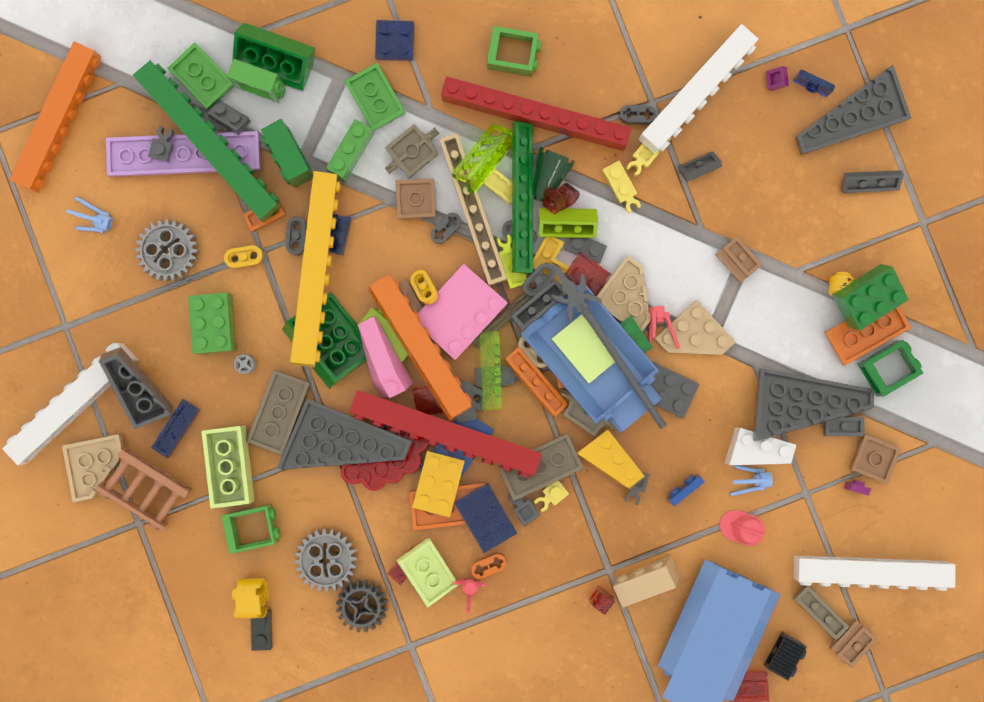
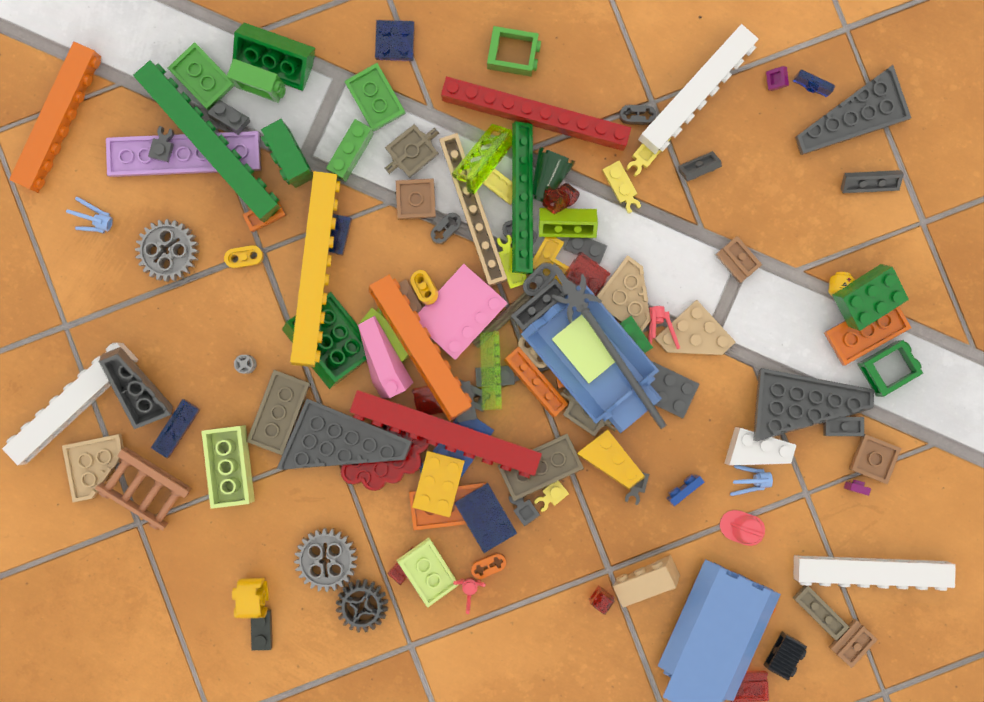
(212, 323): bright green brick -> none
(231, 530): bright green window -> none
(295, 236): dark grey plate -> none

